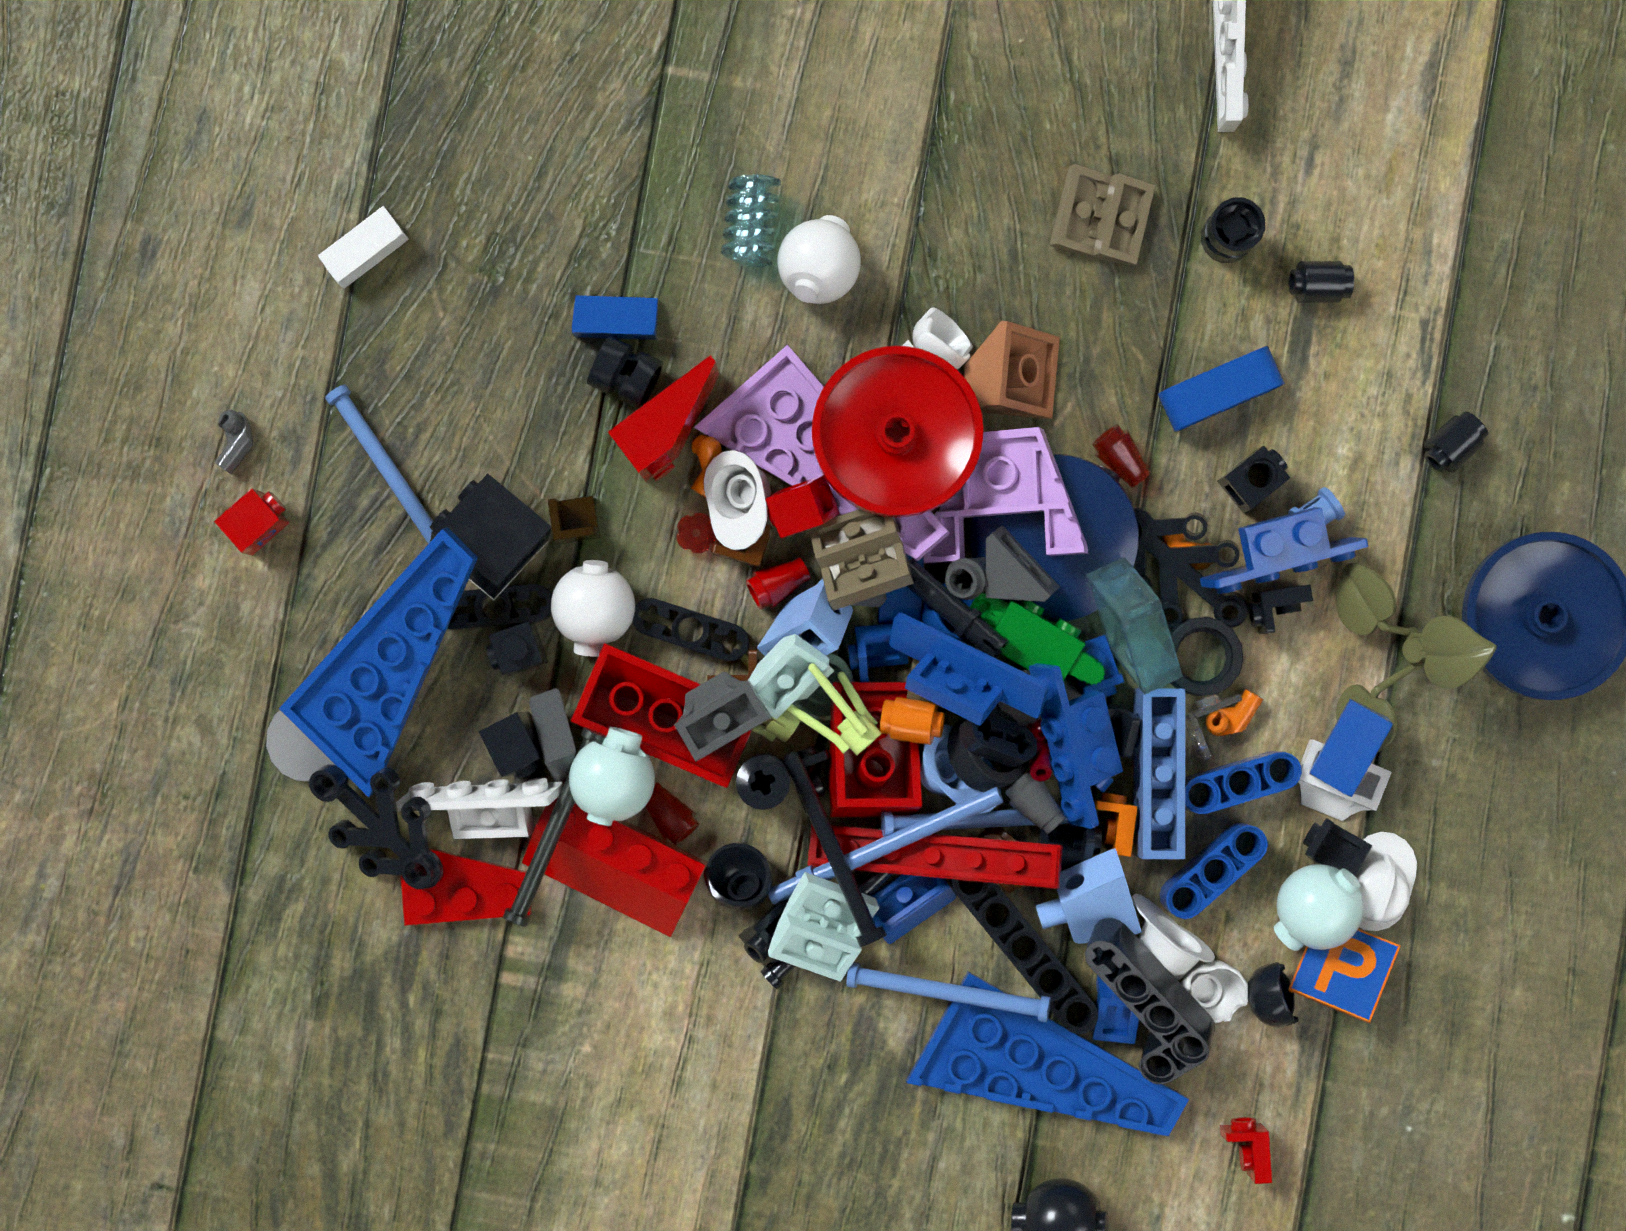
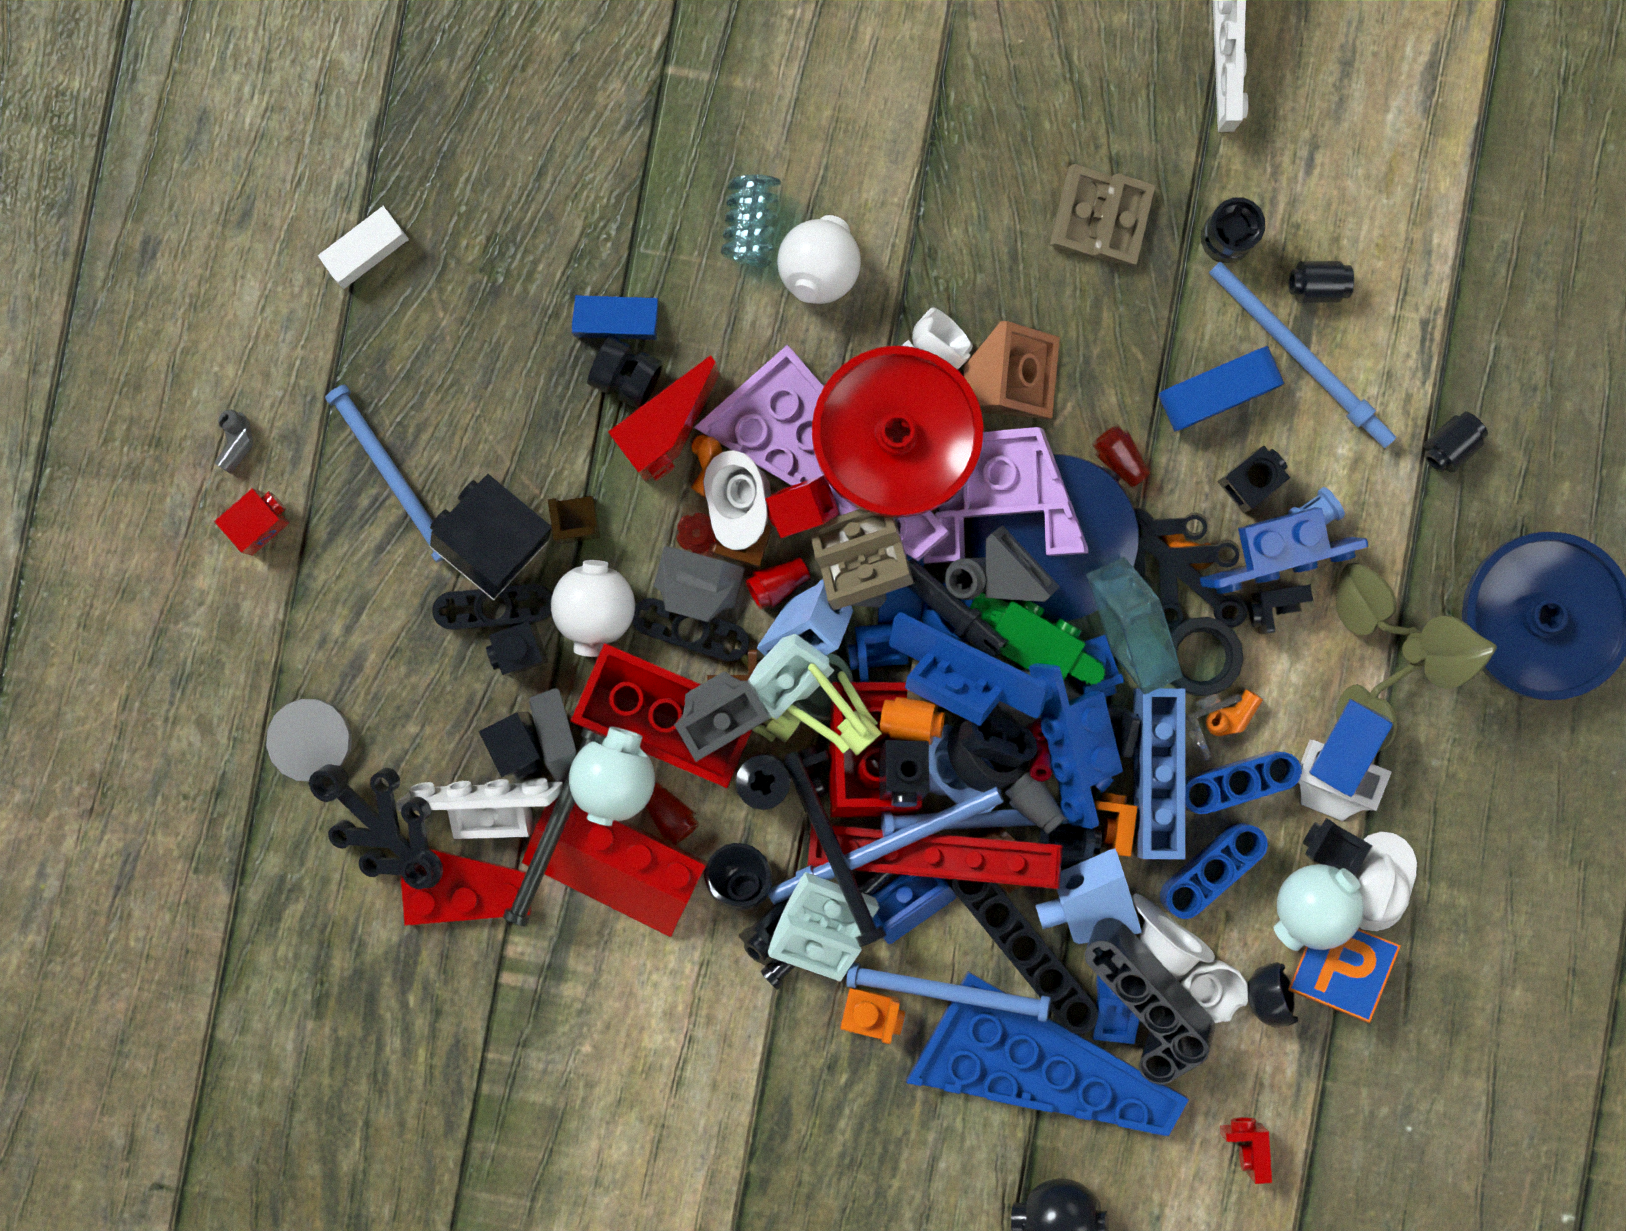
(371, 678): blue wing -> none
(697, 583): none -> dark grey slope
(872, 1014): none -> orange bracket
(903, 772): none -> black brick
(1359, 412): none -> medium blue bar

